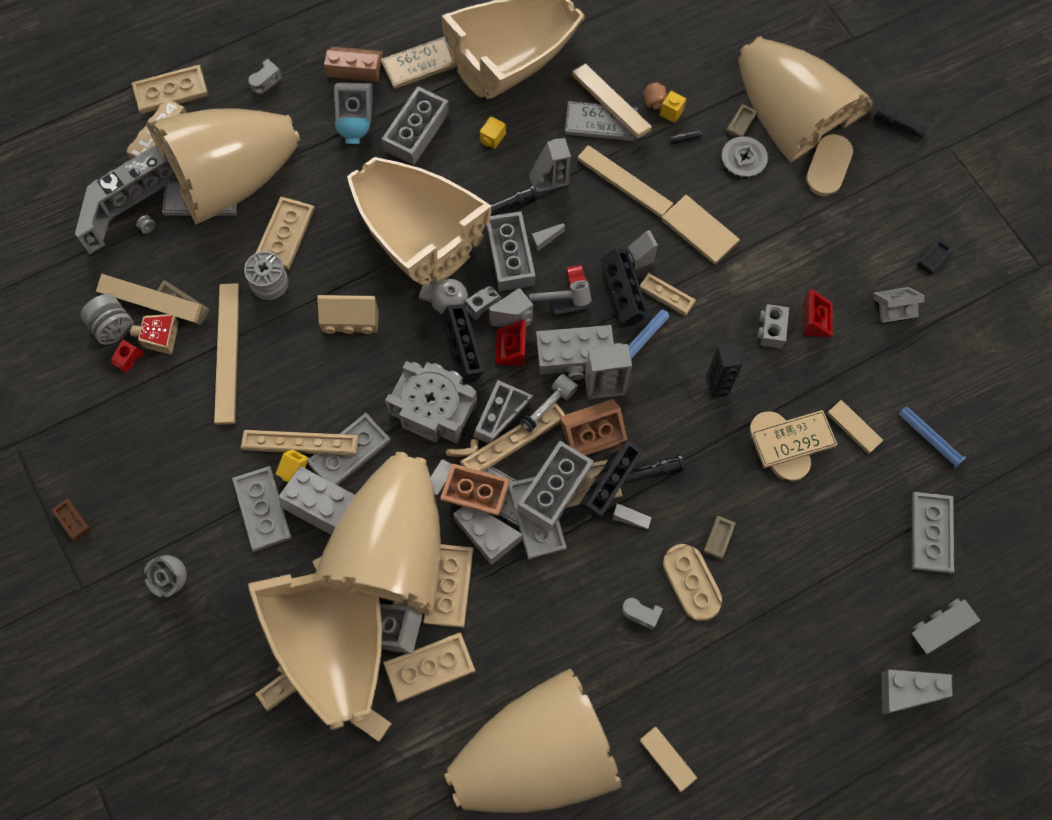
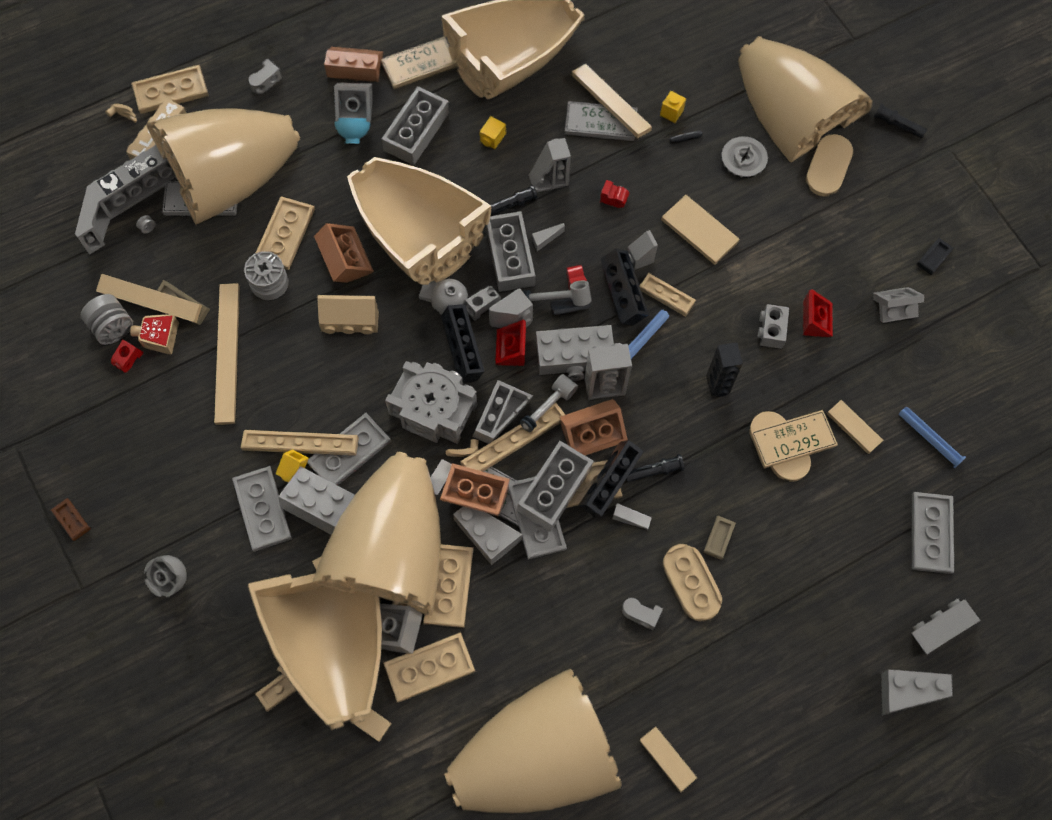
(121, 110): none -> tan piece
(343, 252): none -> nougat slope
(614, 195): none -> red leg
(625, 181): tan tile -> none
(655, 95): nougat head -> none
(741, 121): dark tan tile -> none

